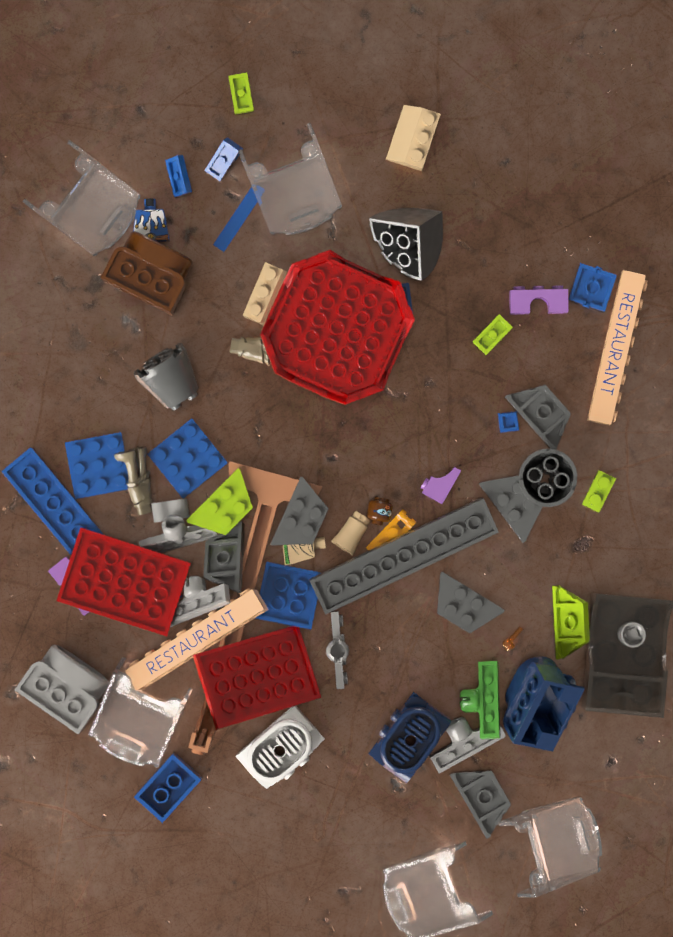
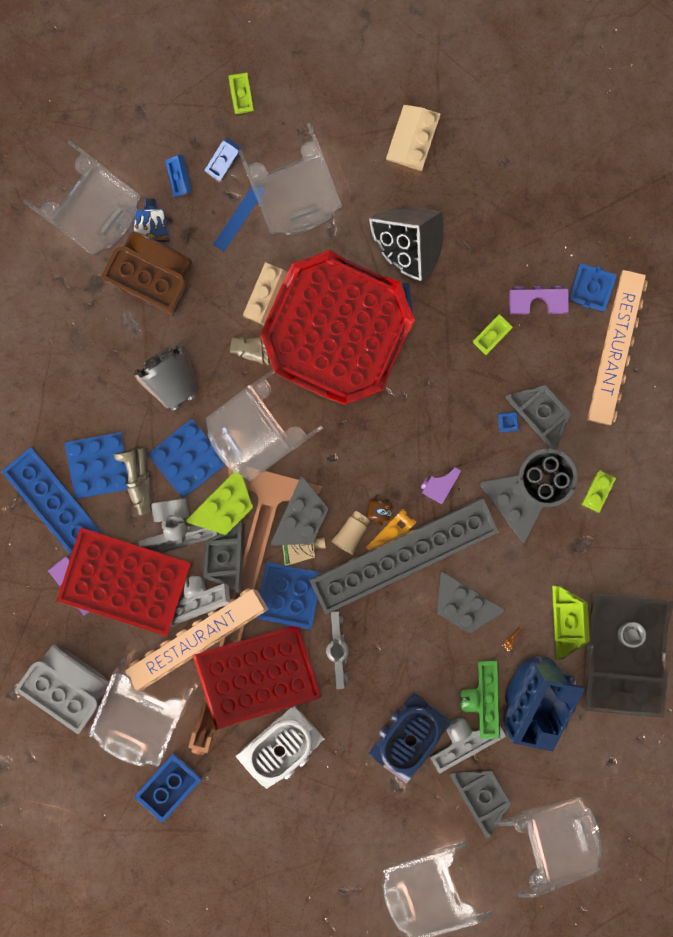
(248, 434): none -> clear windscreen

